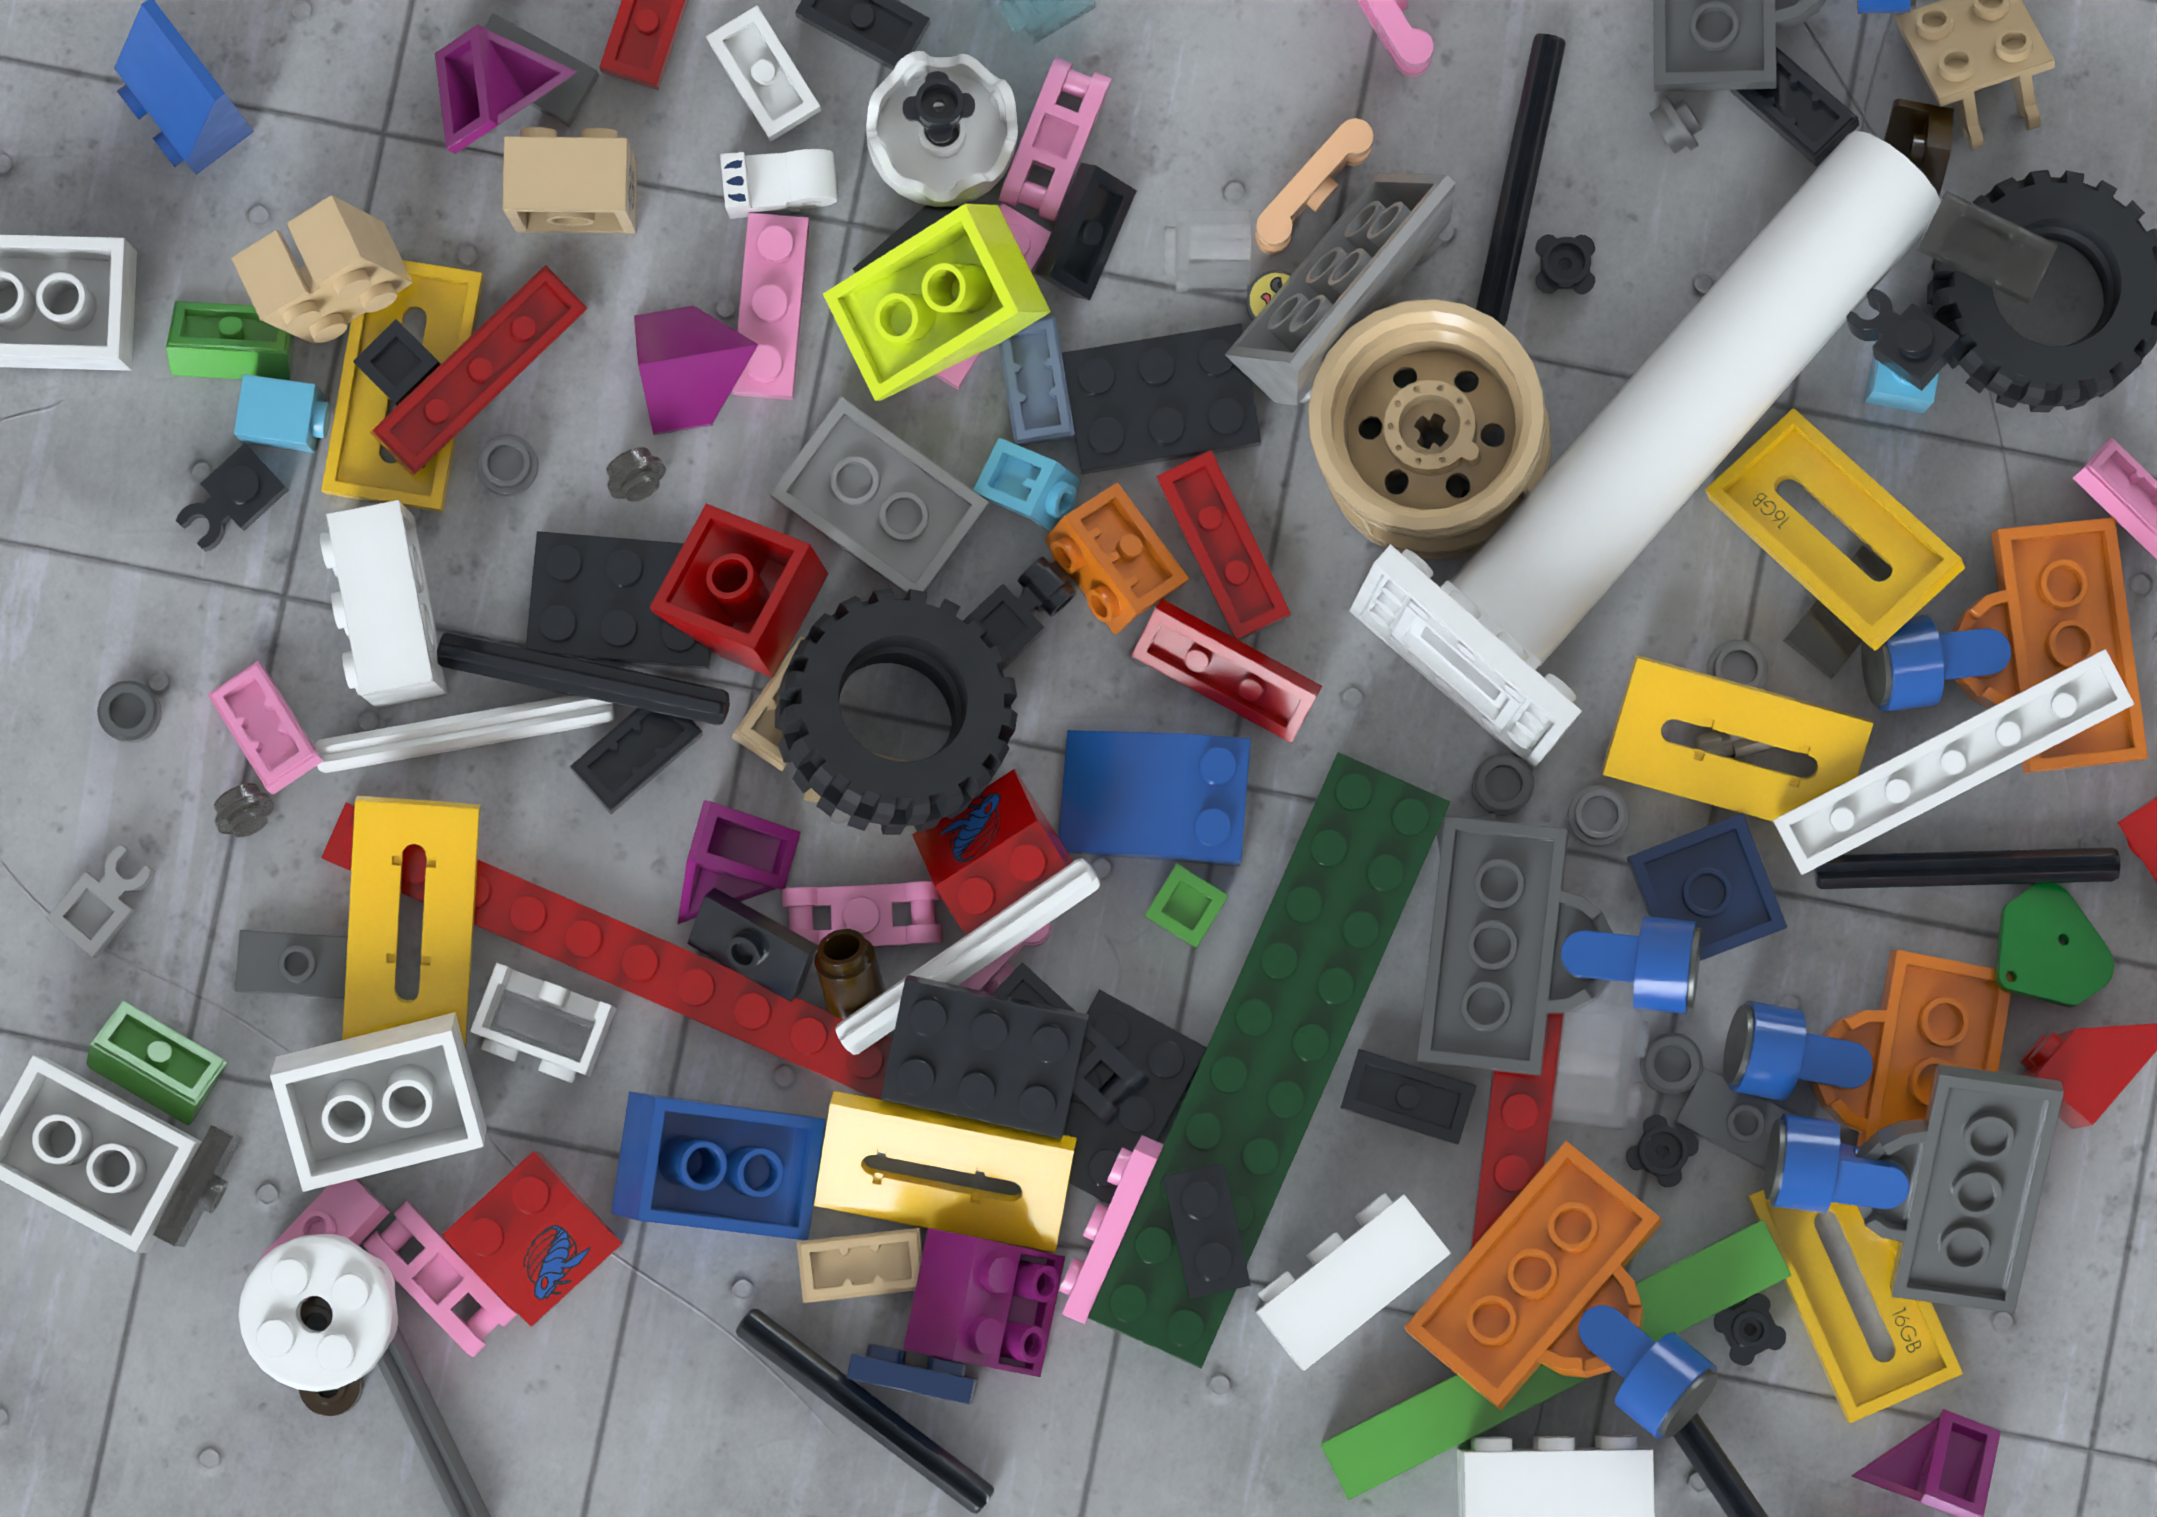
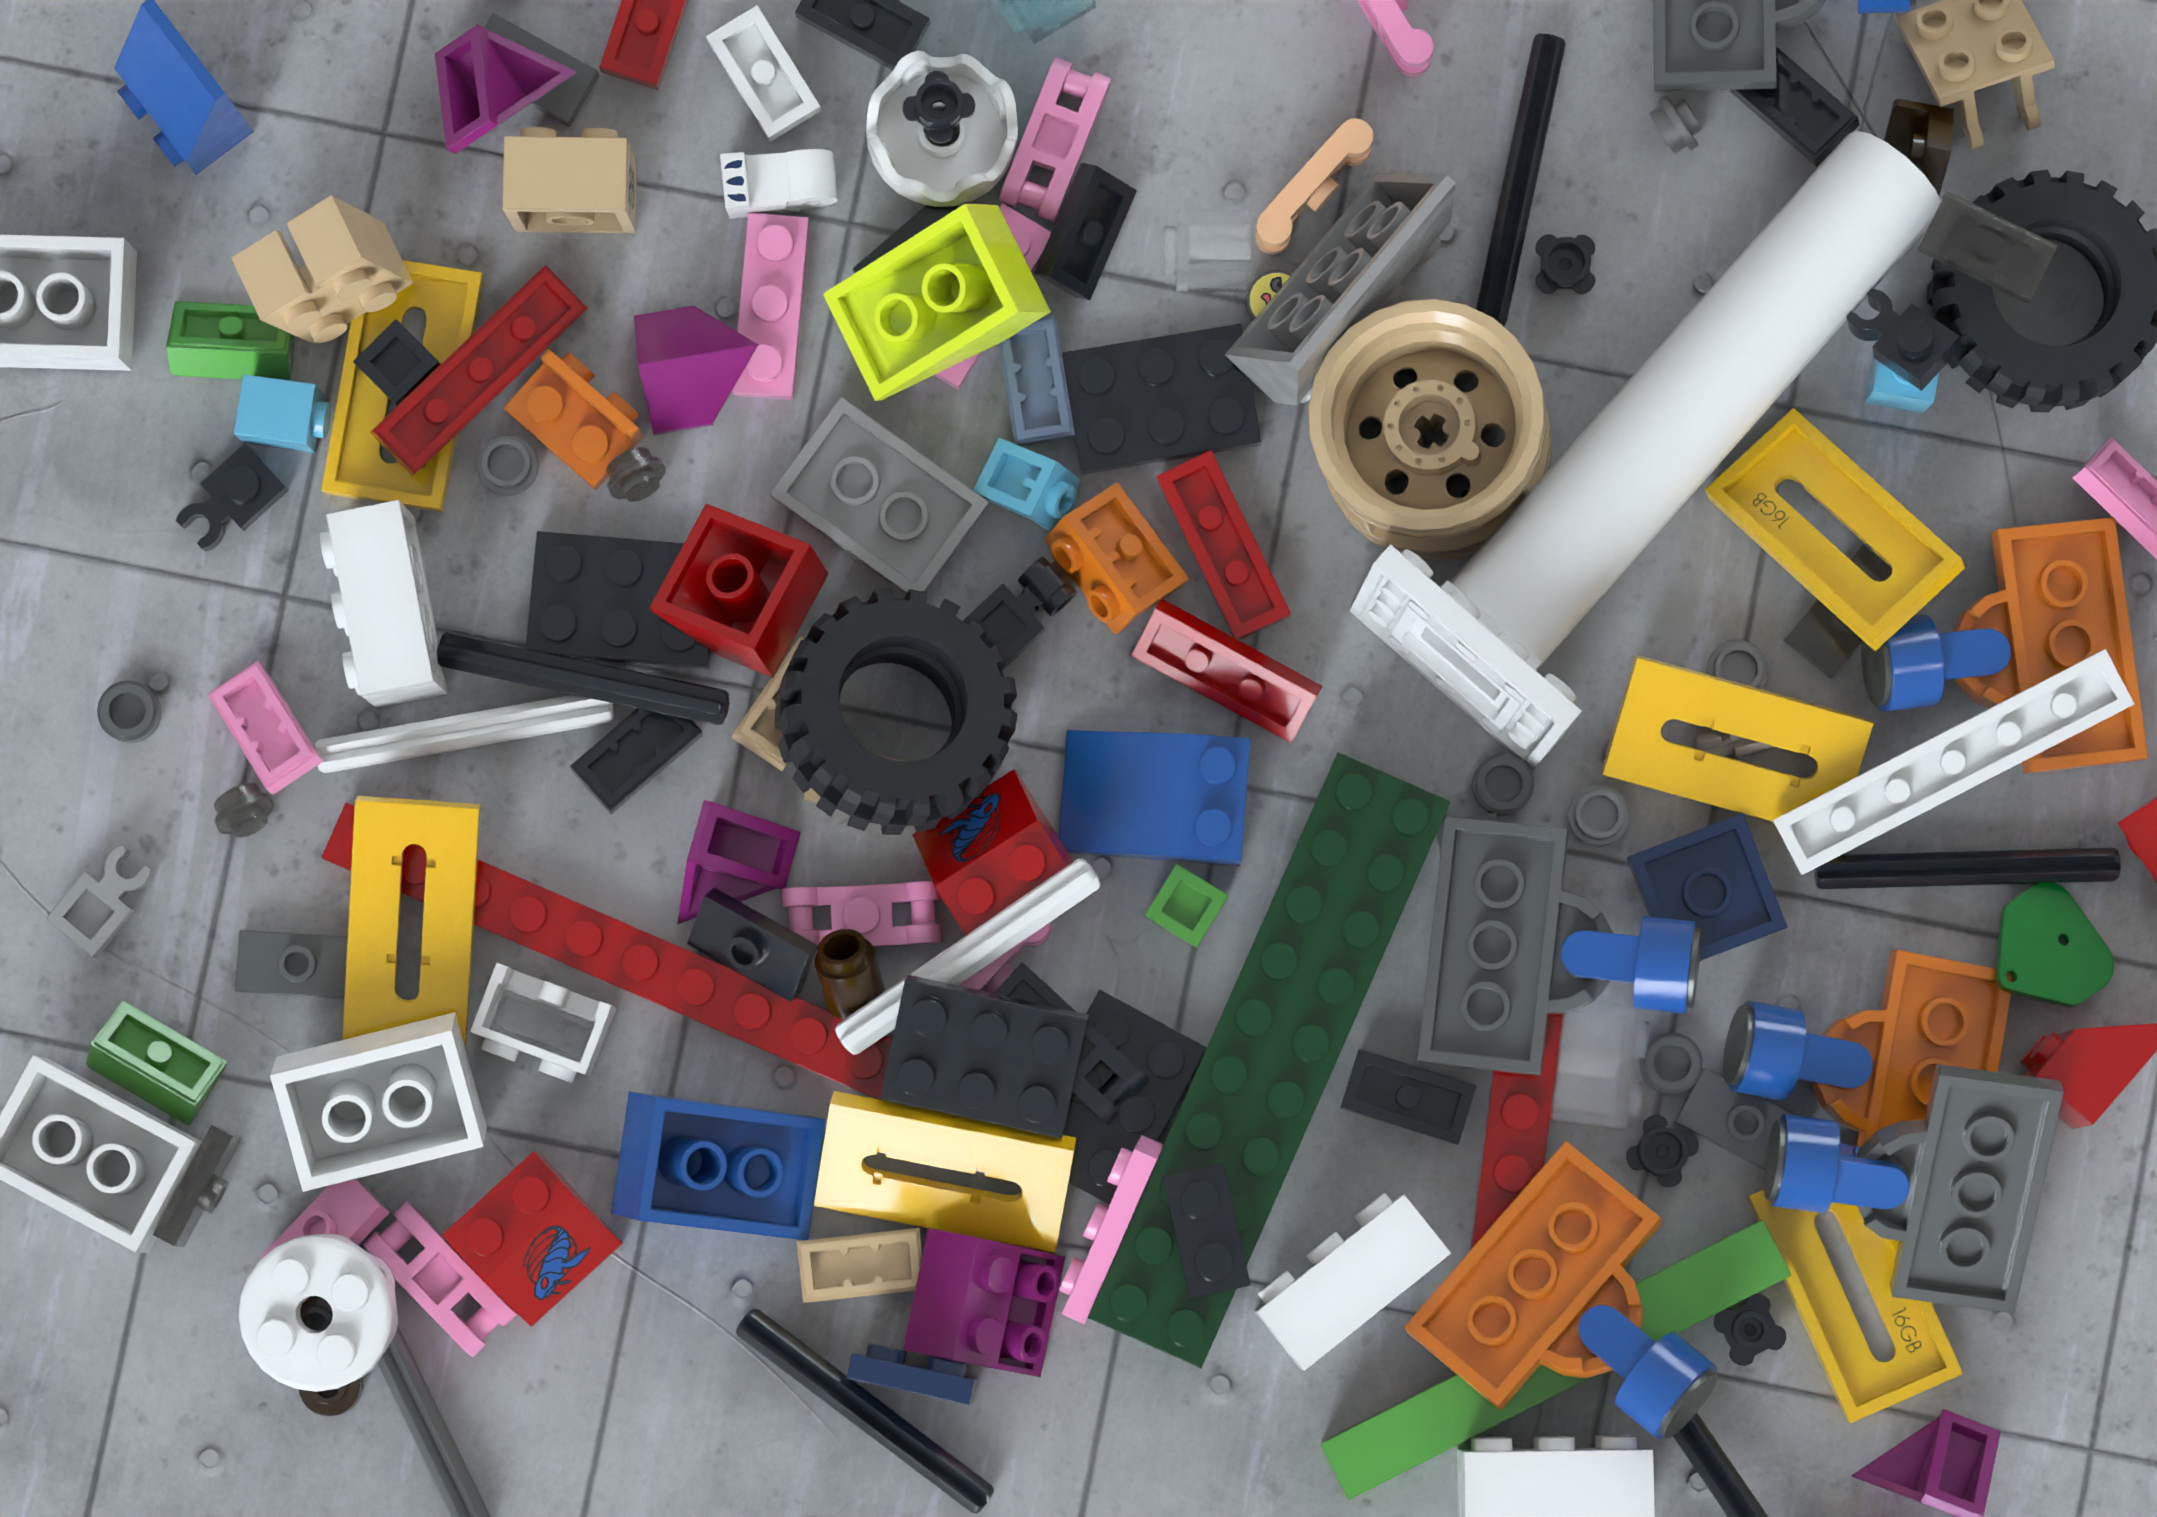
(574, 417): none -> orange bracket

